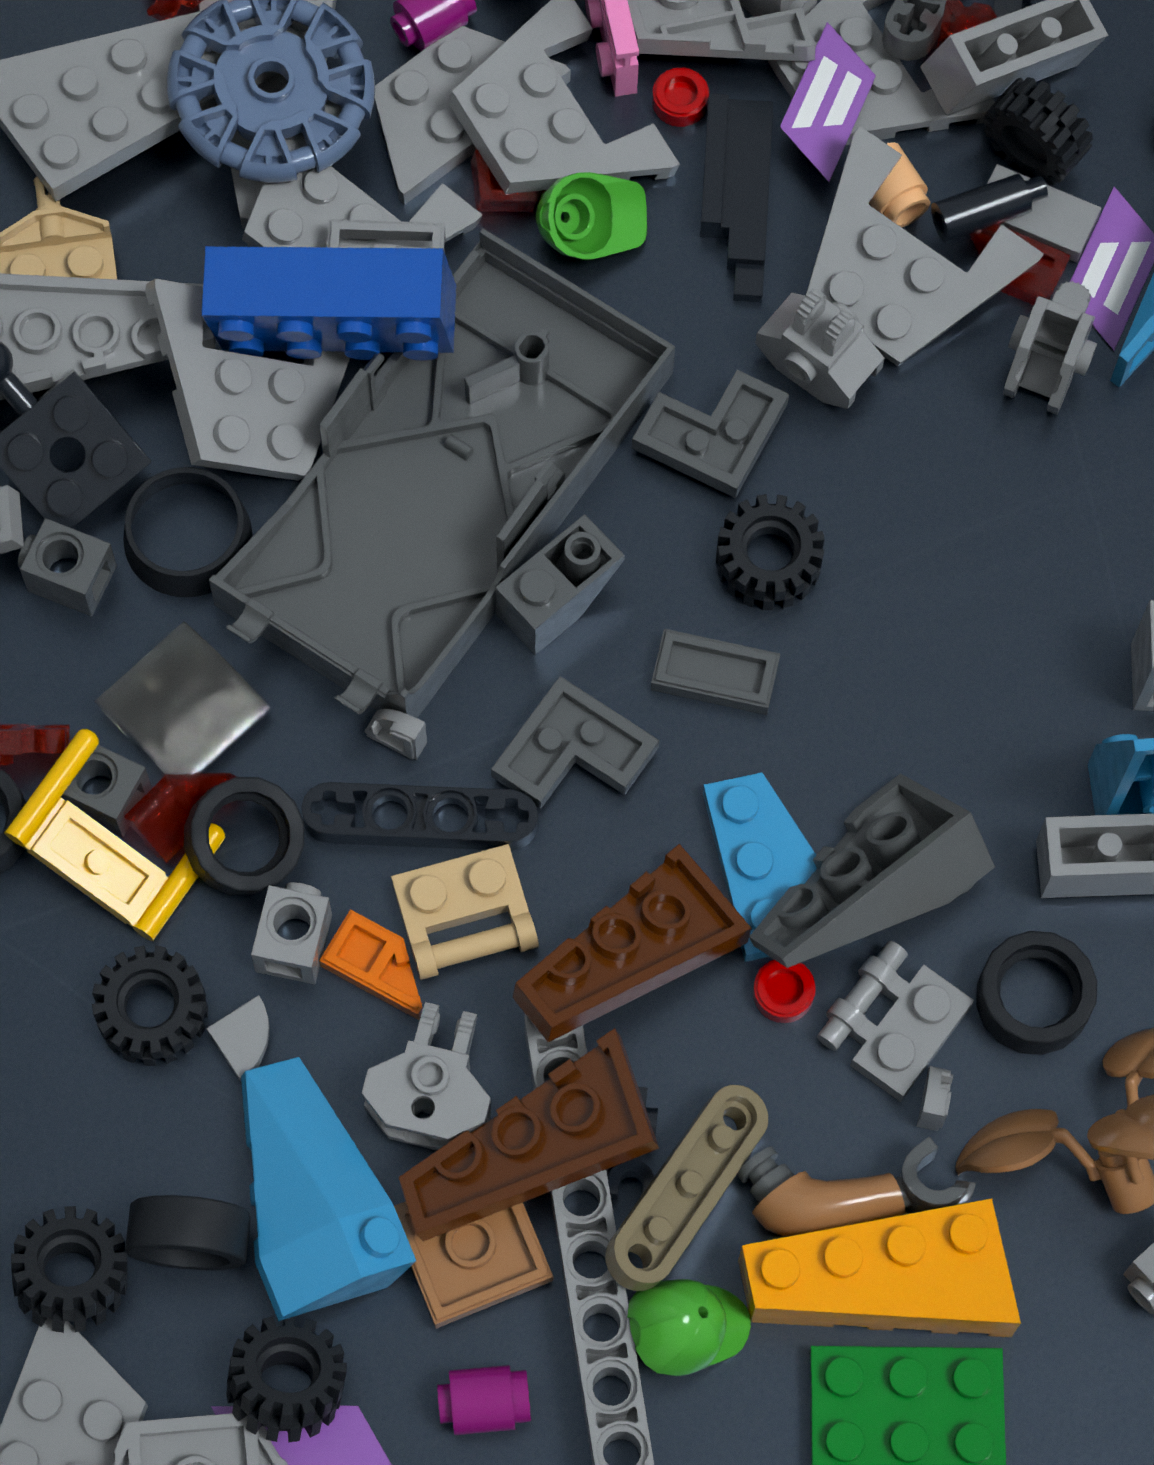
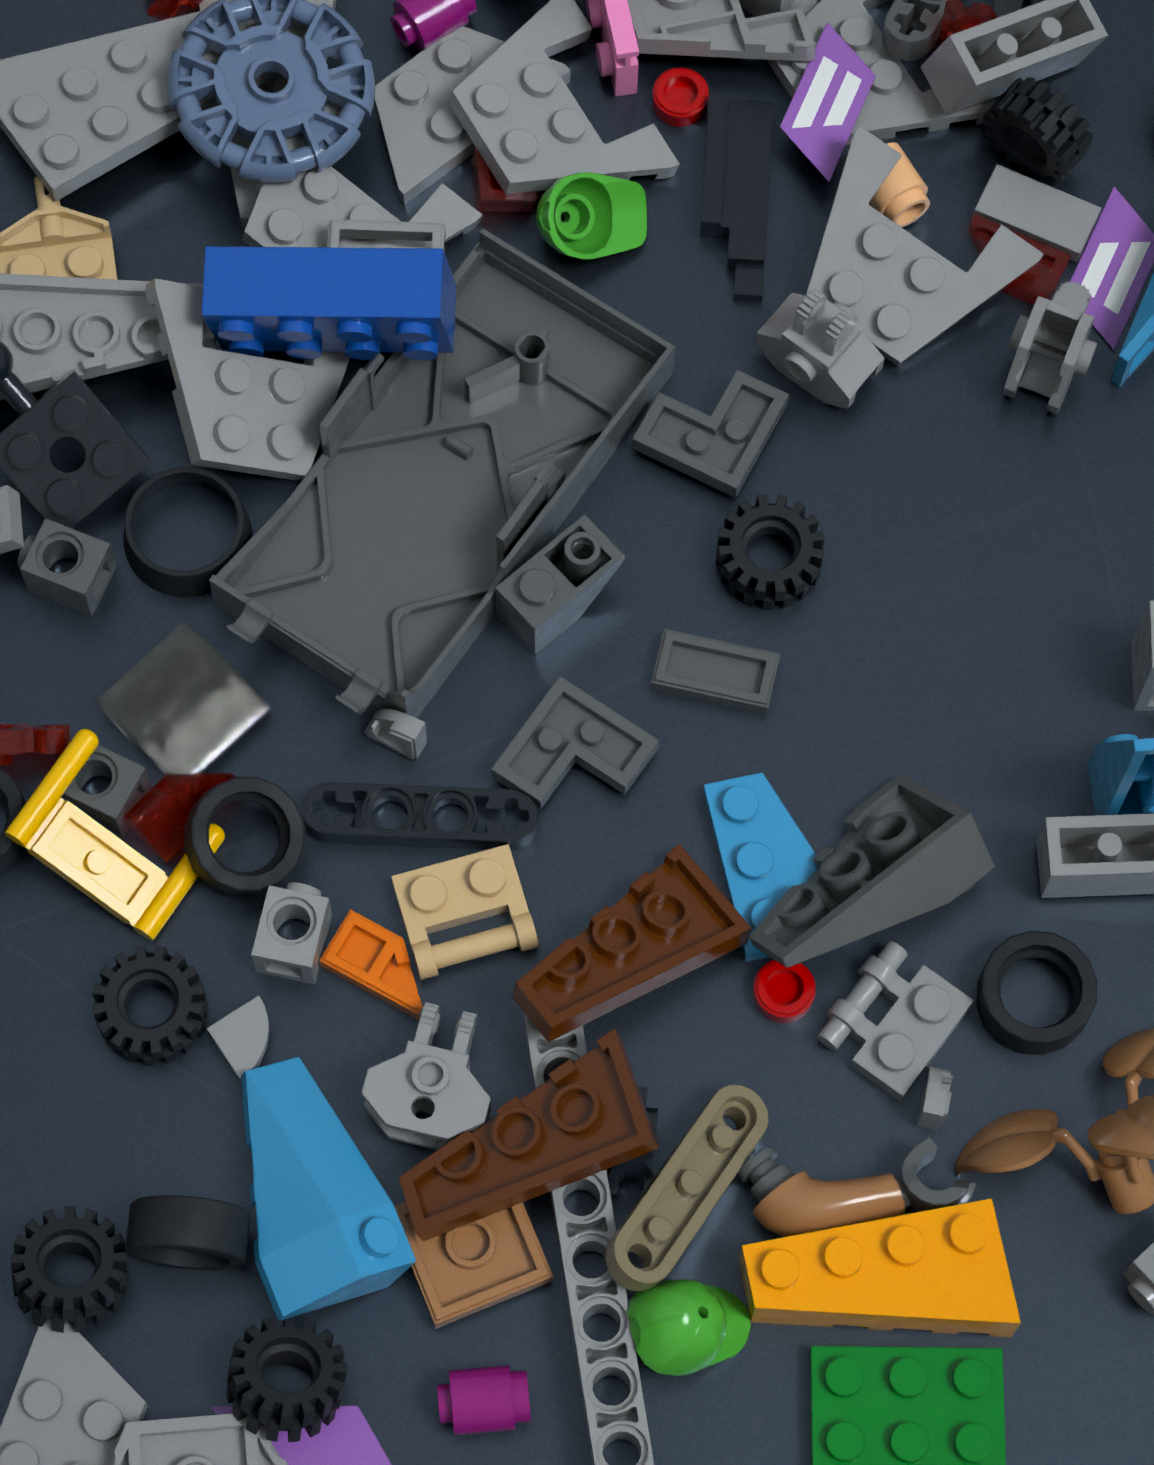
(986, 206): black cylinder -> none

